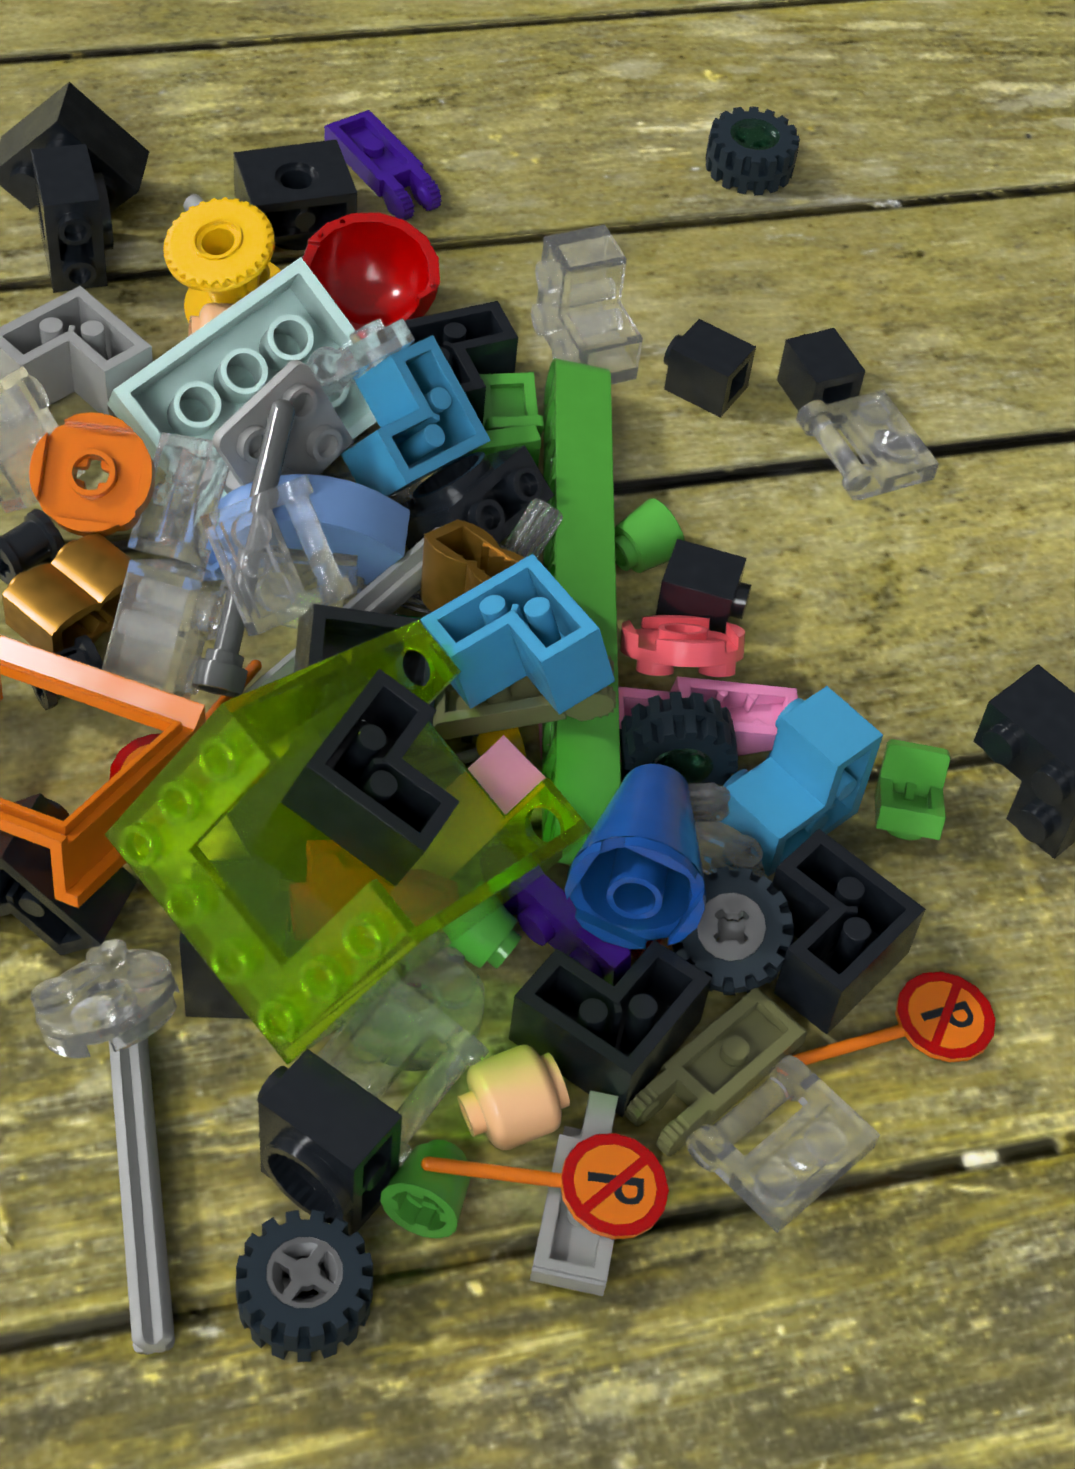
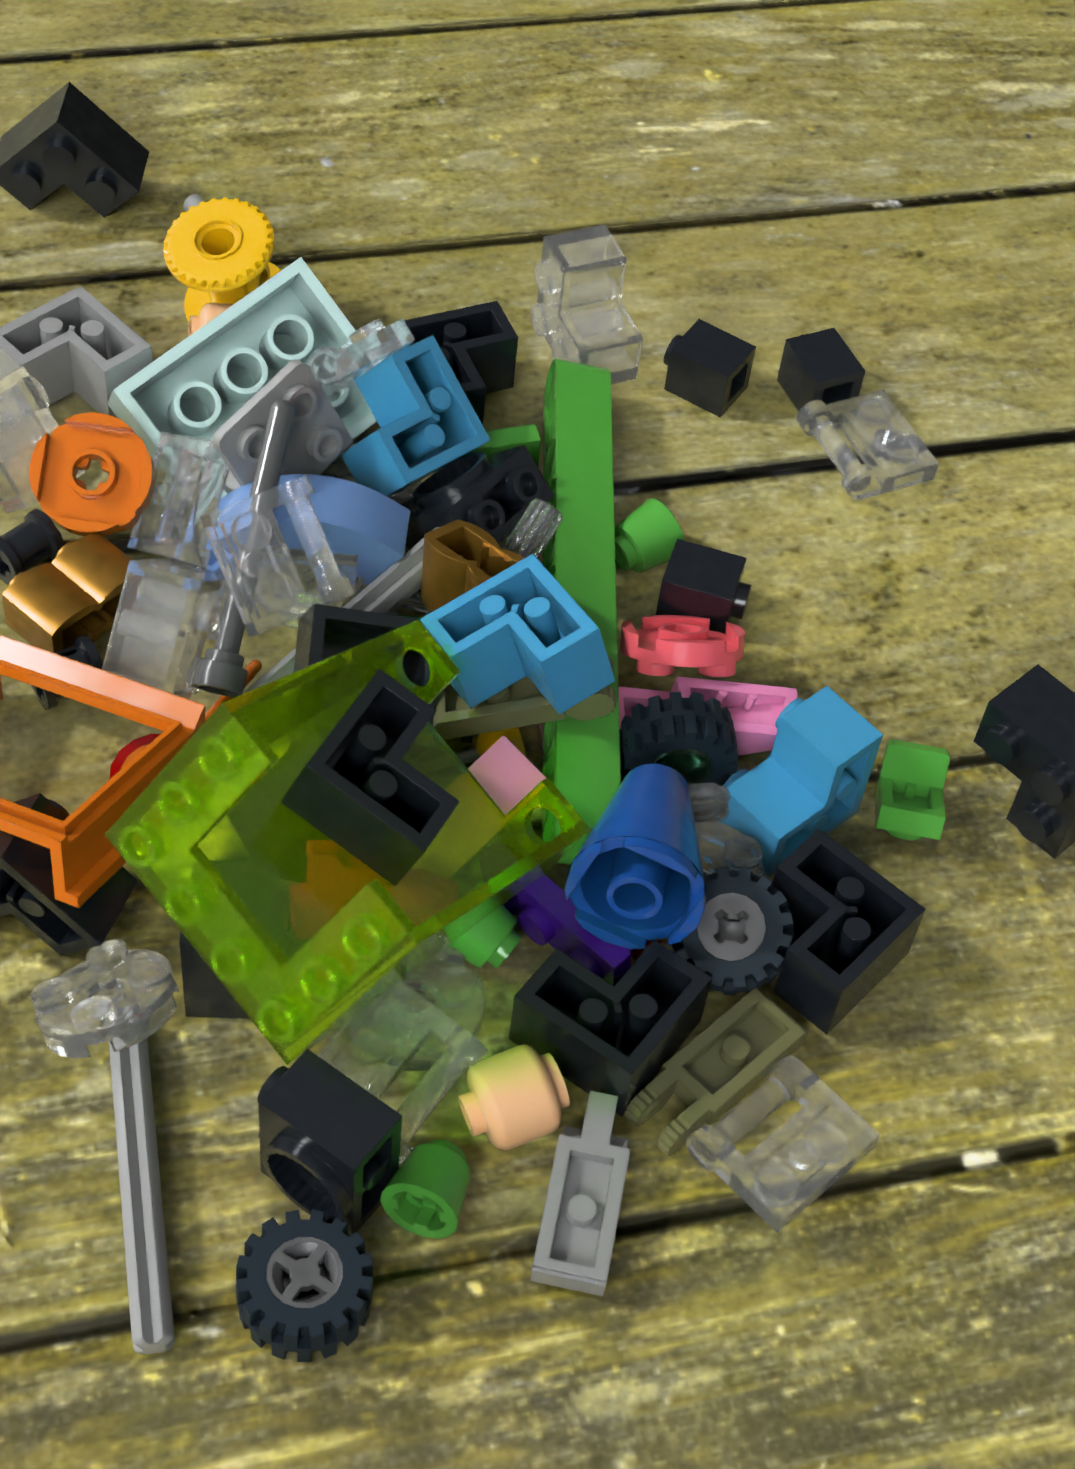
(72, 217): black brick -> none
(296, 188): black brick -> none
(375, 267): red cylinder -> none
(384, 163): dark purple hinge -> none
(511, 401): bright green bracket -> none
(605, 1182): piece -> none
(752, 150): black wheel -> none
(938, 1017): piece -> none

